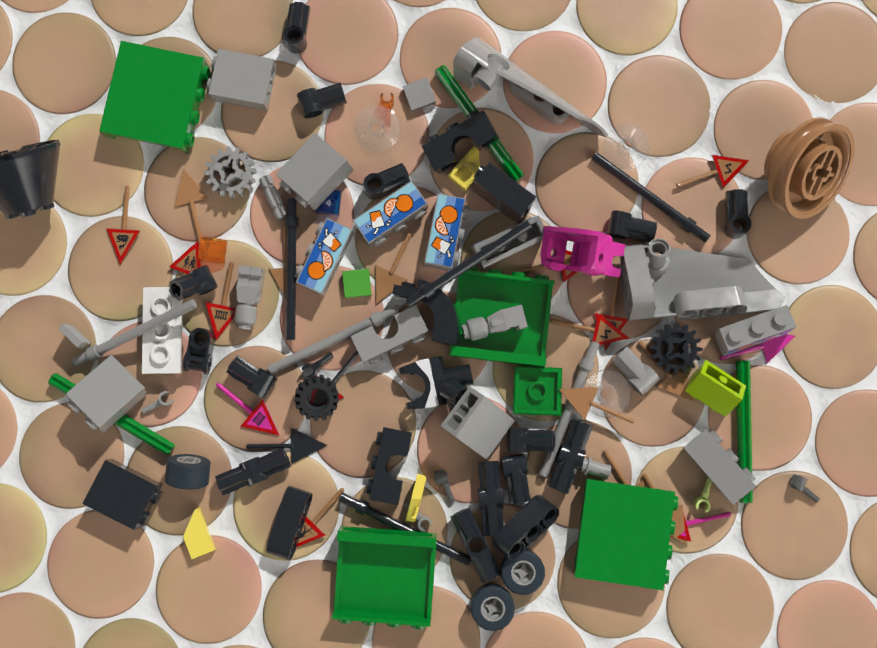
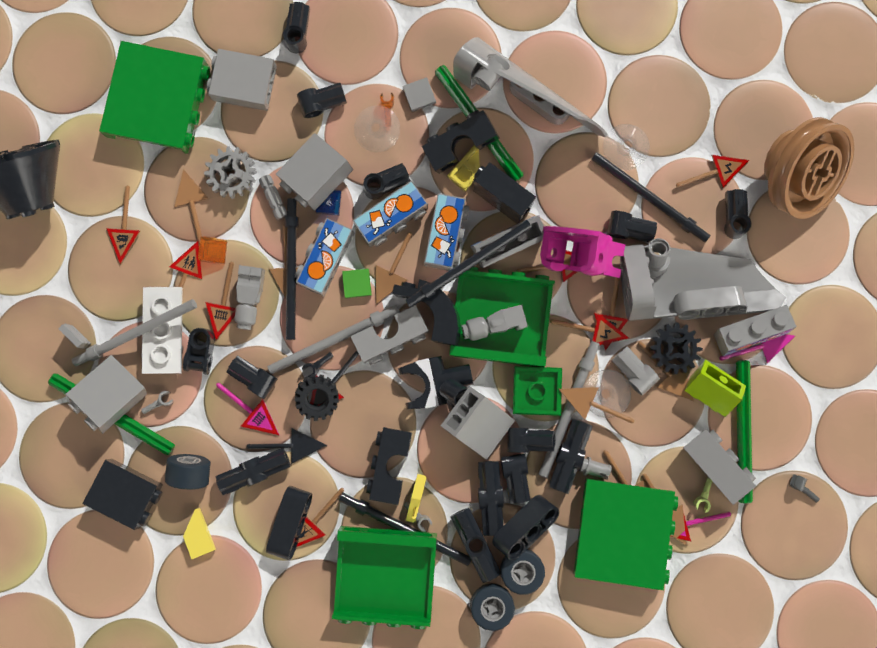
(196, 282): black piece -> none
(441, 477): dark grey hand -> none

